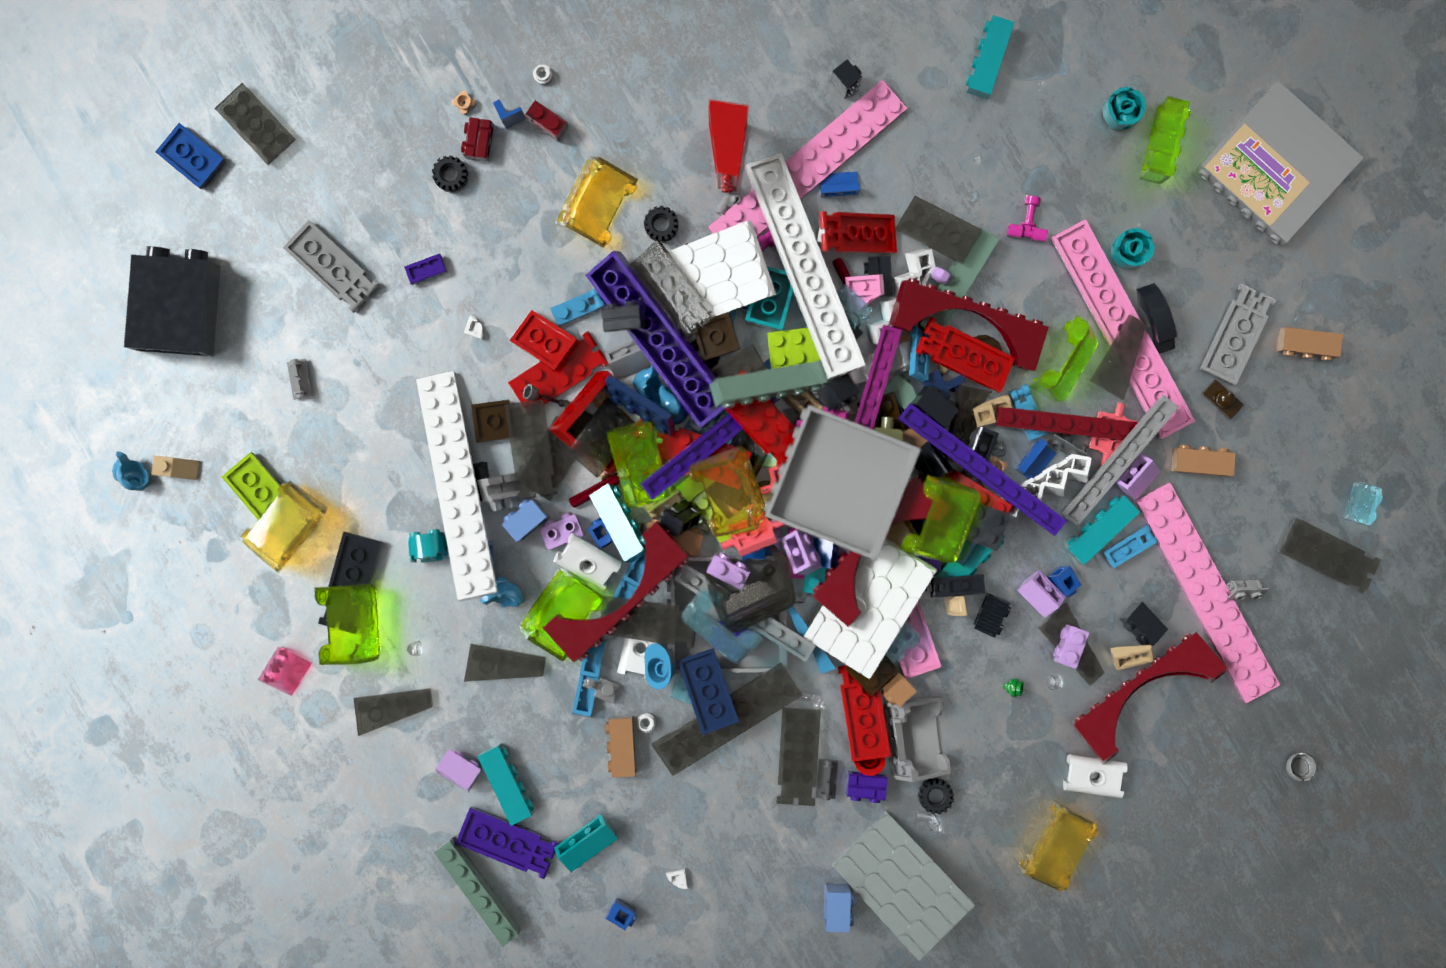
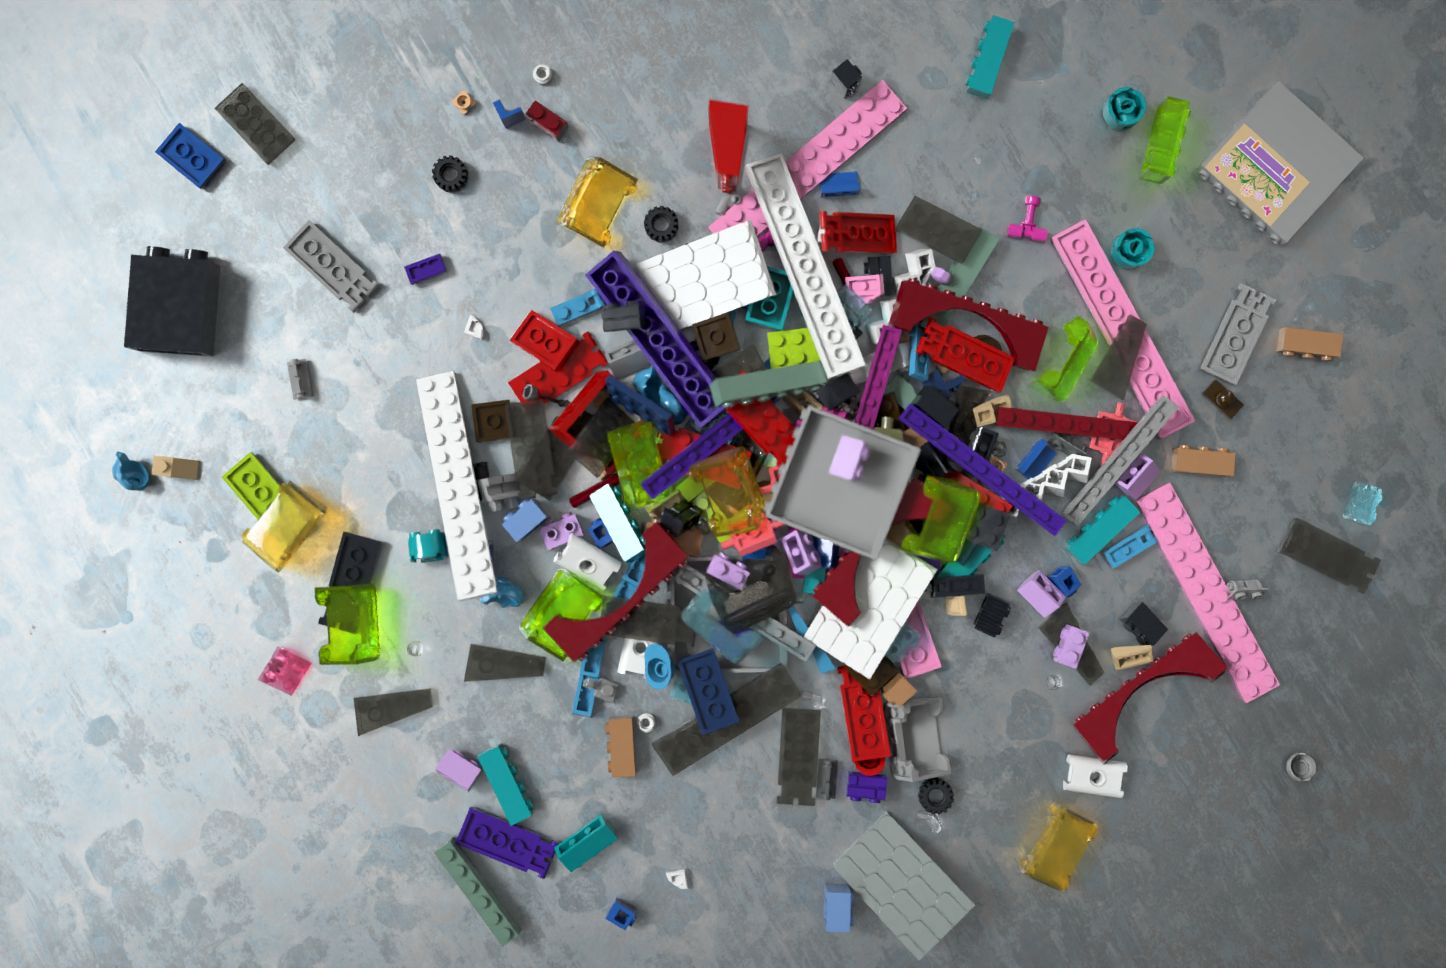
(478, 139): dark red brick -> none
(671, 289): clear smoke hinge -> none
(849, 459): none -> brick
(1014, 687): green plate -> none
(1029, 404): dark azure plate -> none
(1159, 316): black arch -> none

